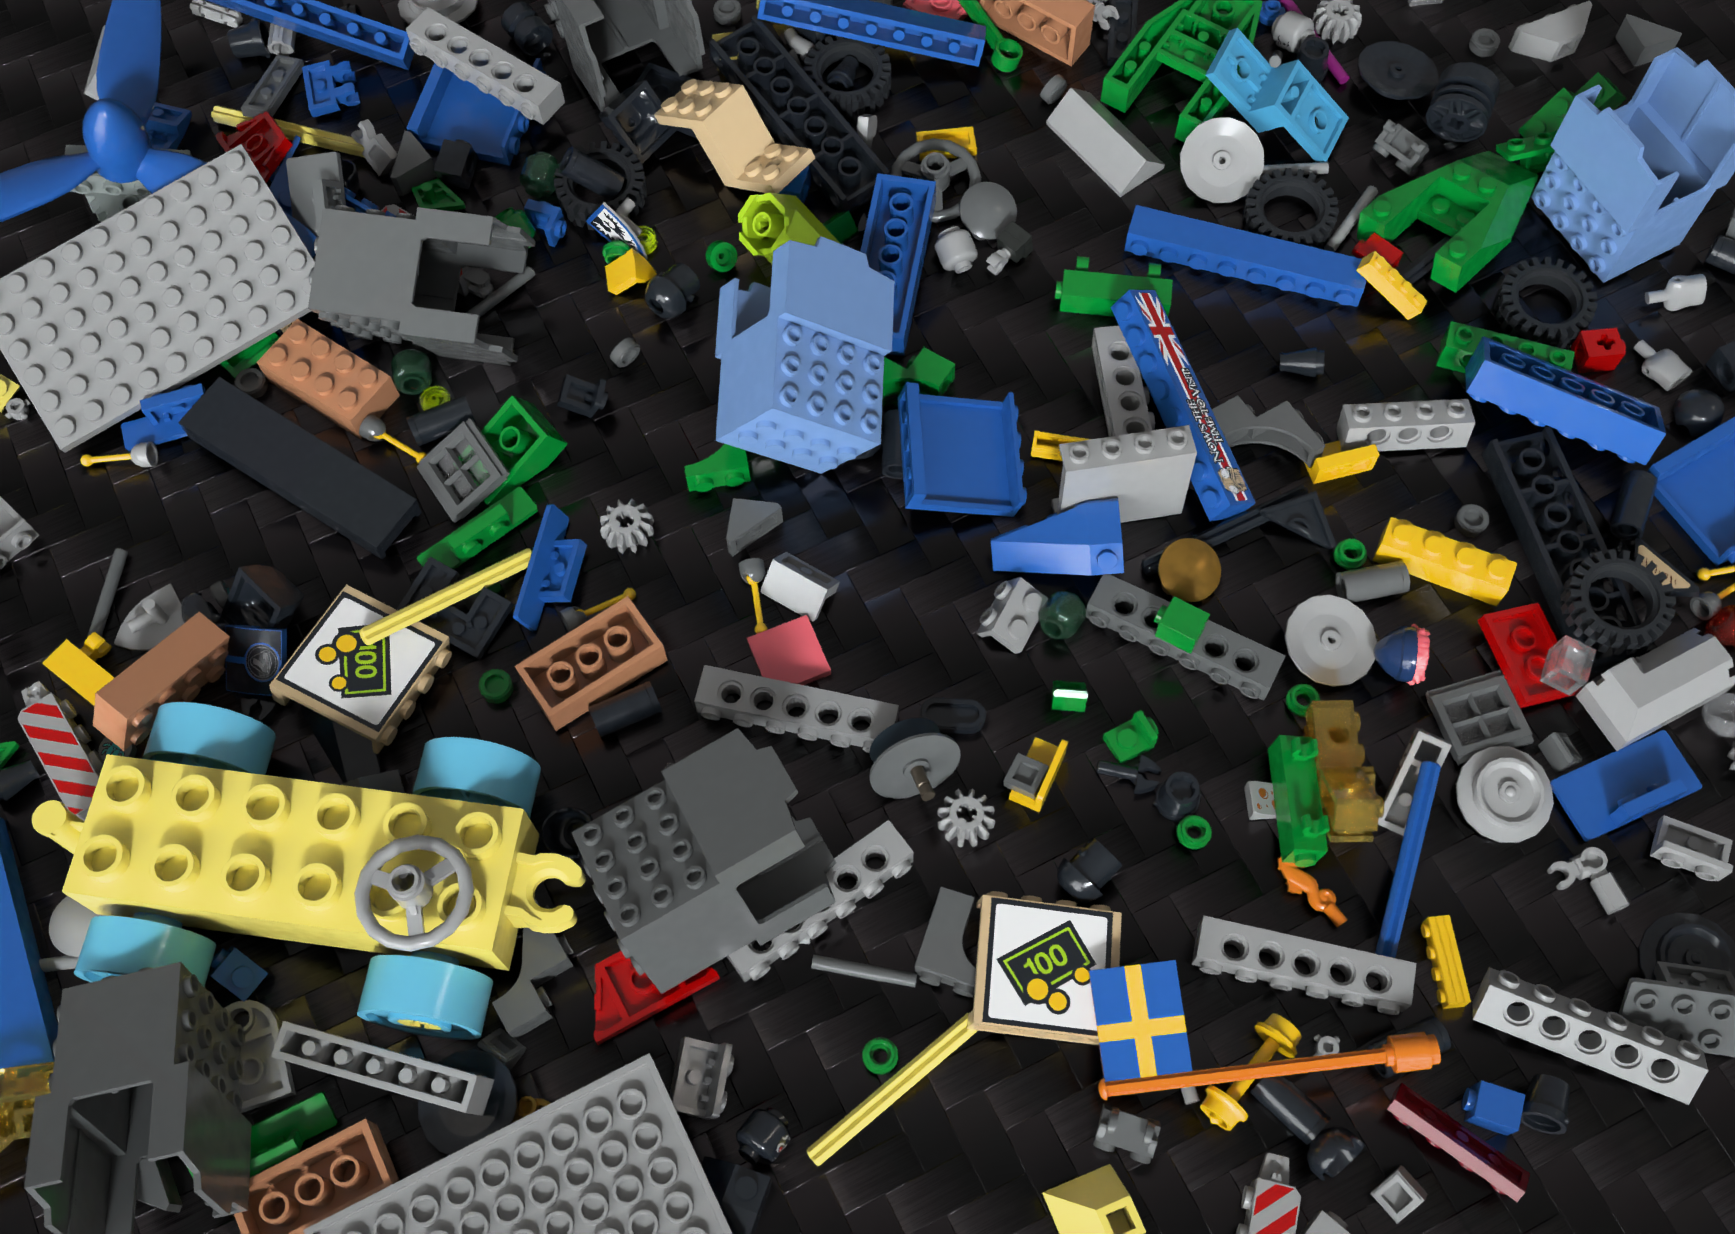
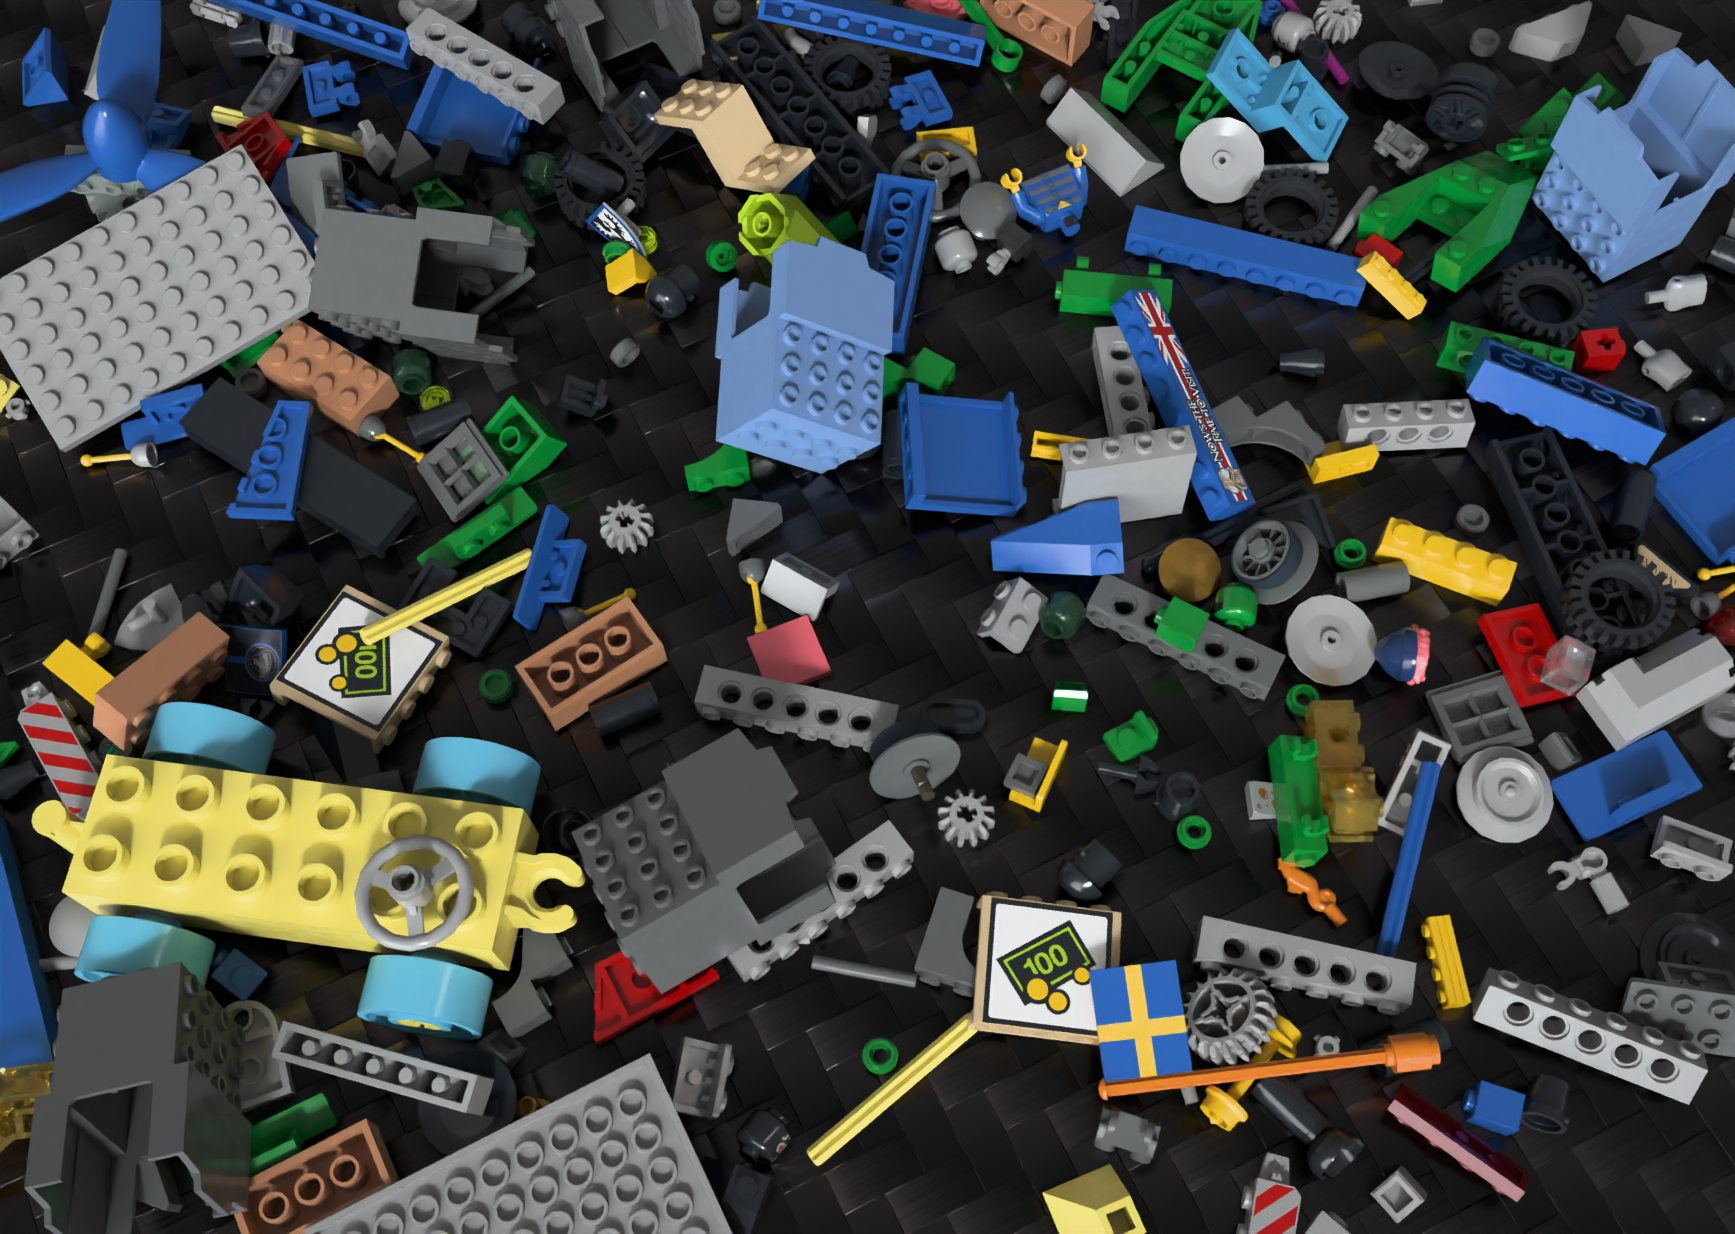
(45, 71): none -> blue slope
(277, 467): none -> blue wing
(548, 218): blue bracket -> none
(926, 96): none -> blue plate
(1053, 197): none -> blue torso
(1219, 1012): none -> light grey gear
(1236, 607): none -> green head
(1275, 558): none -> dark grey piece

